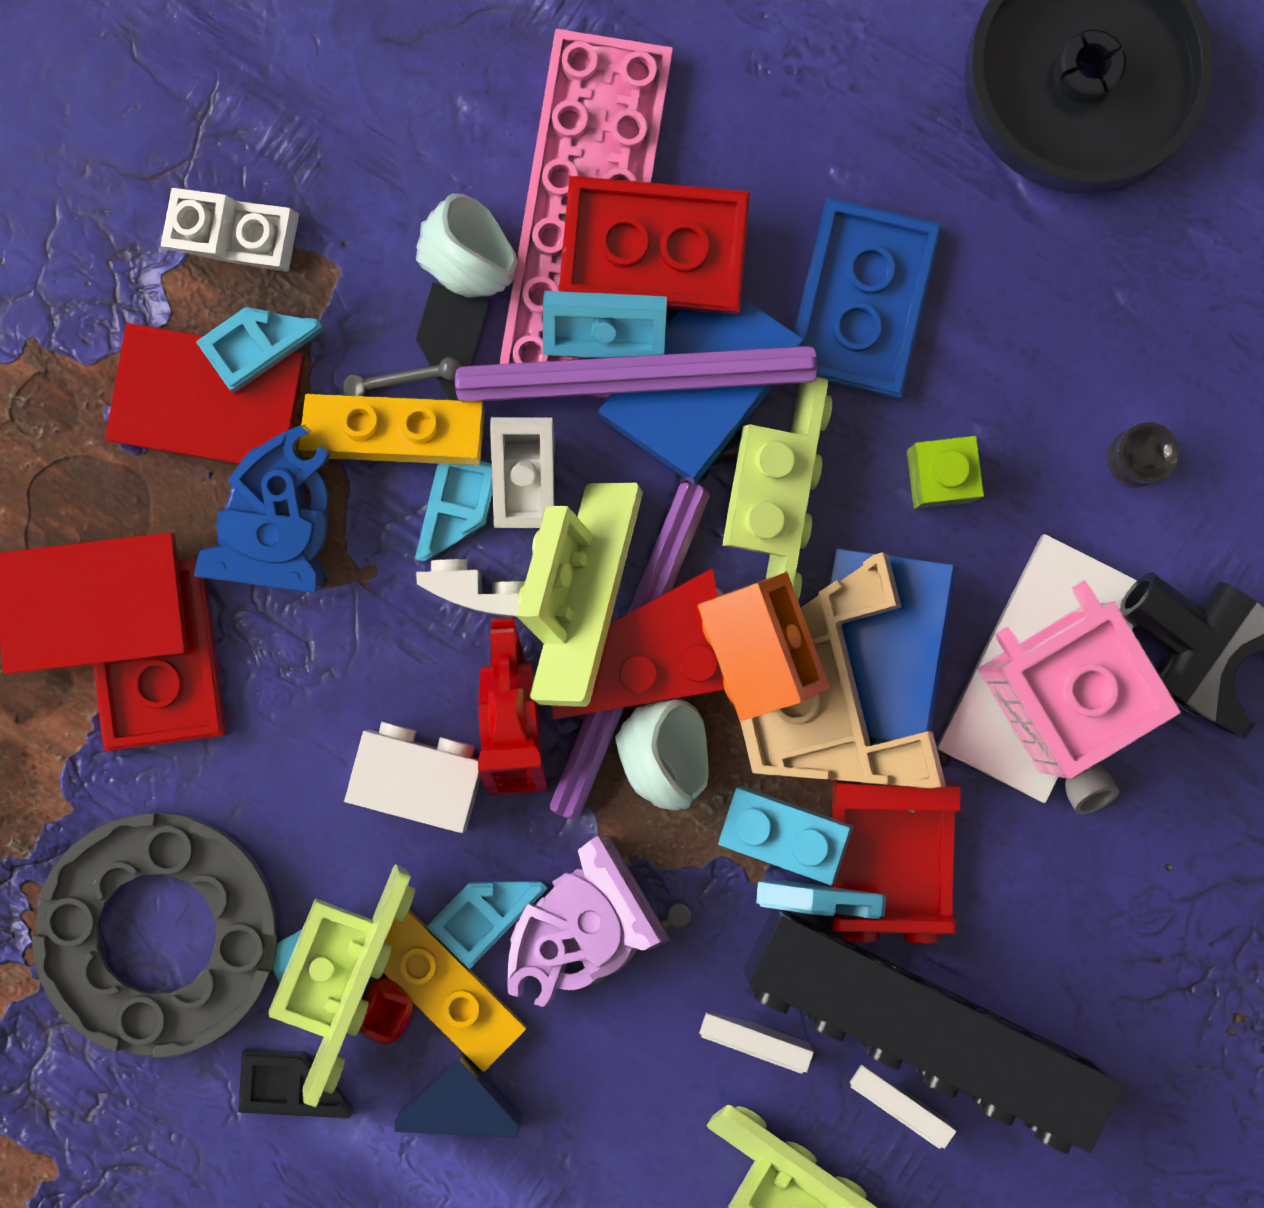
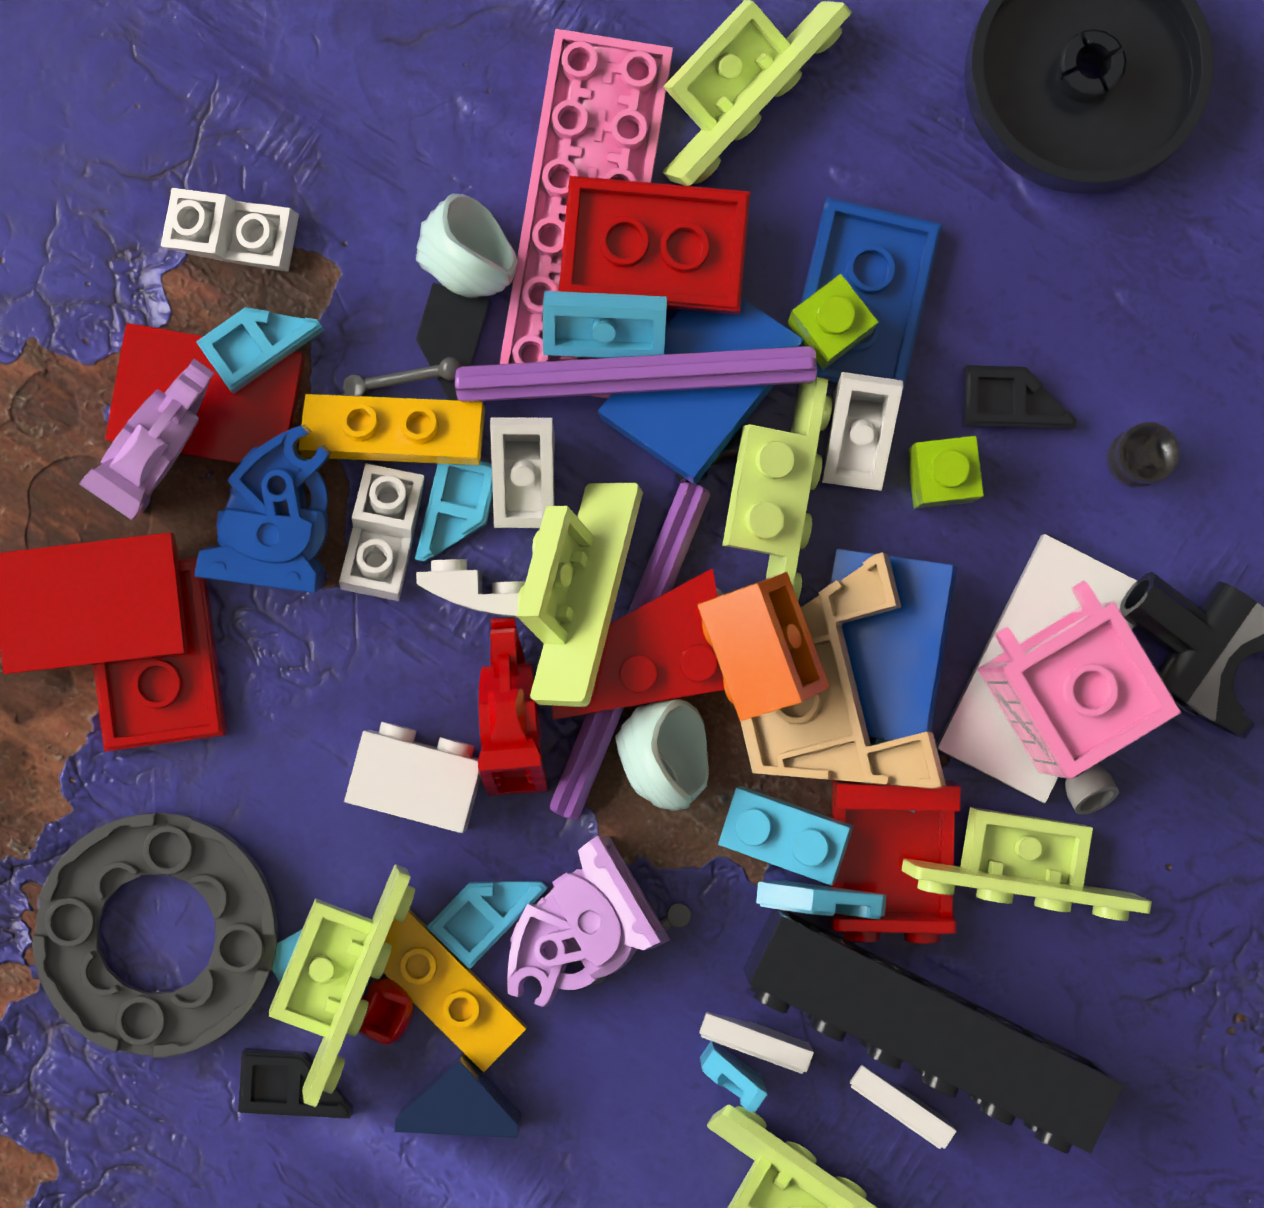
(149, 444): none -> lavender piece
(382, 532): none -> white slope
(734, 1075): none -> medium azure tile
(739, 75): none -> yellowish green bracket
(832, 321): none -> lime brick
(861, 430): none -> white slope
(1010, 400): none -> black tile
(1028, 858): none -> yellowish green bracket

